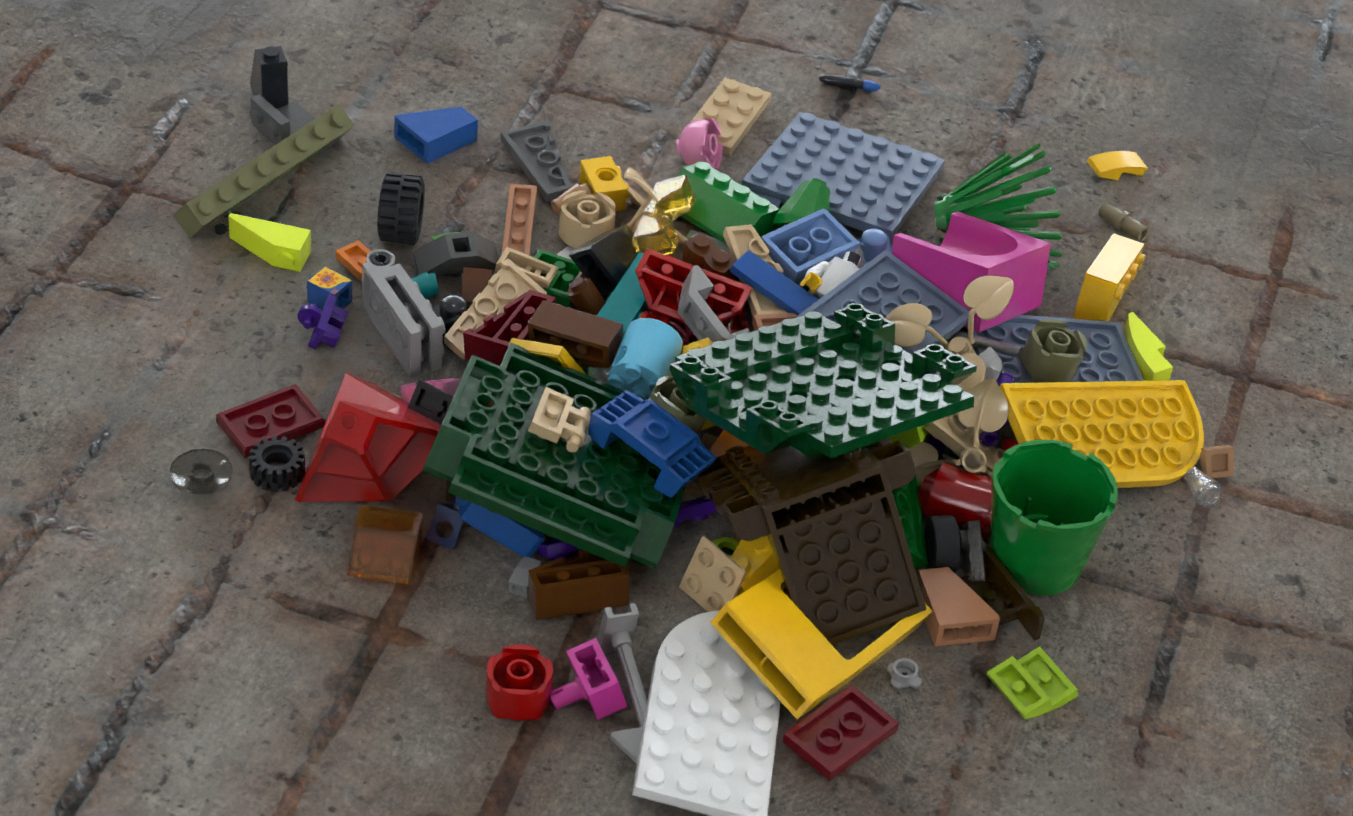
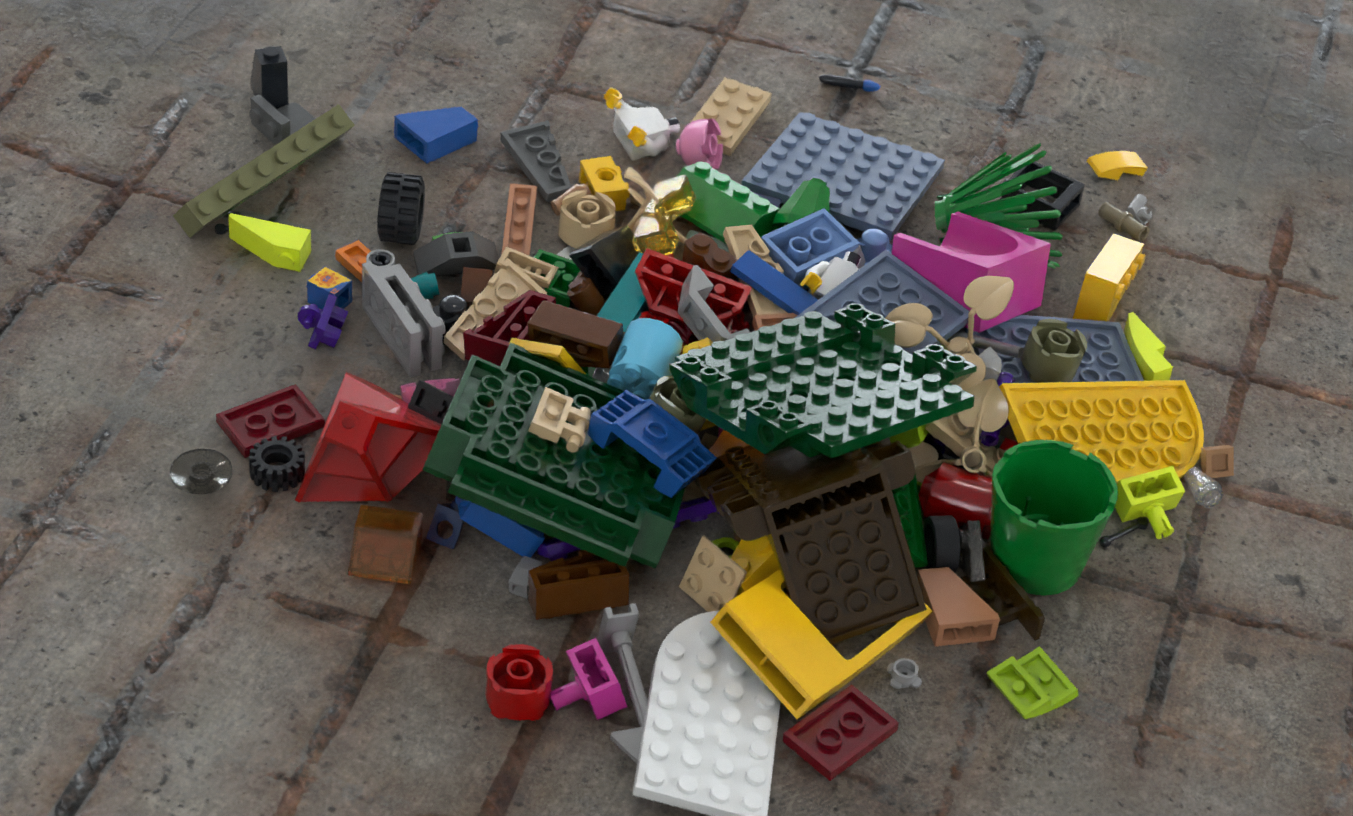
(640, 129): none -> white torso
(1067, 196): none -> black window
(1138, 210): none -> light grey arm
(1142, 523): none -> black hinge
(1150, 497): none -> neon yellow brick

